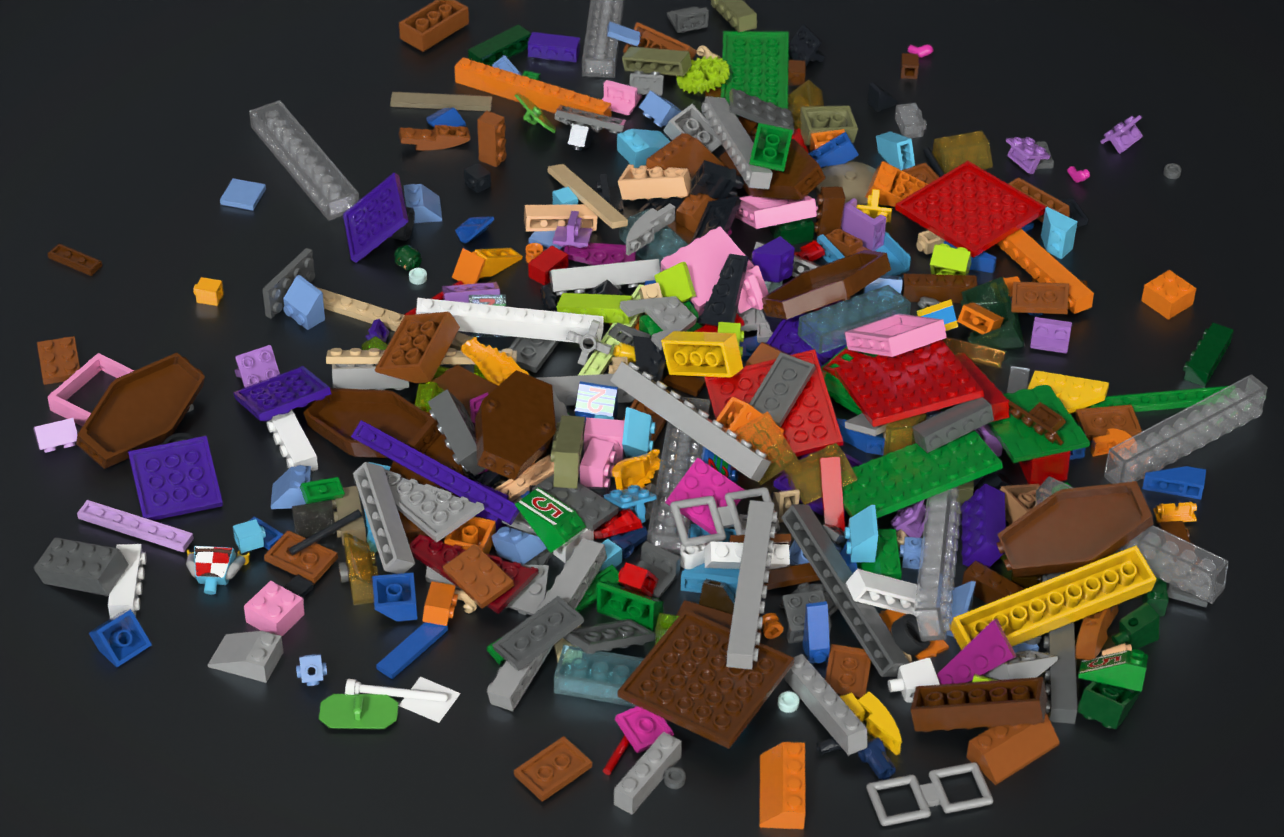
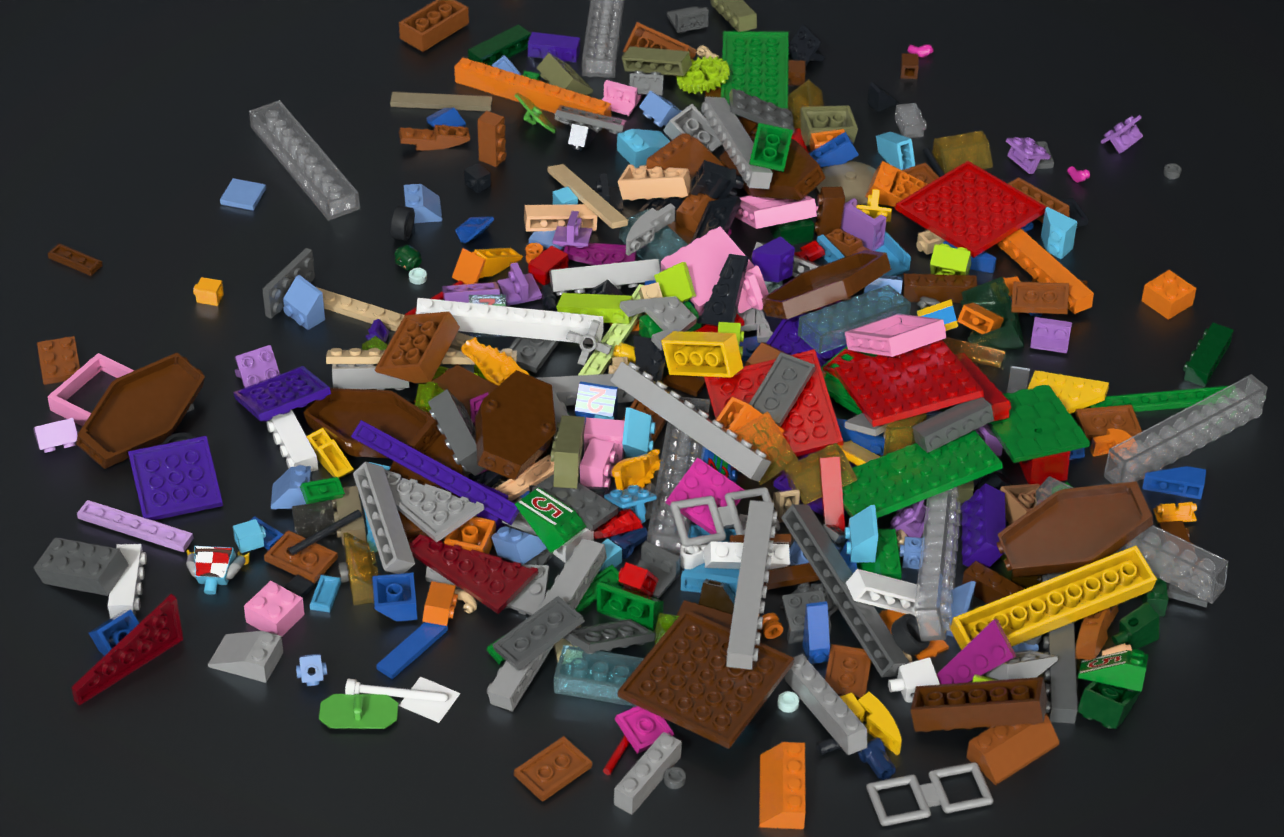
(145, 642): none -> dark red wing
(325, 593): none -> dark azure tile
(329, 454): none -> yellow slope
(375, 217): dark purple plate -> none
(478, 576): dark orange plate -> none
(519, 287): none -> medium lavender bracket
(562, 75): none -> olive slope
(623, 34): medium blue tile -> none
(627, 333): dark grey slope -> none
(857, 454): none -> yellow tile
(1042, 419): reddish brown bracket -> none

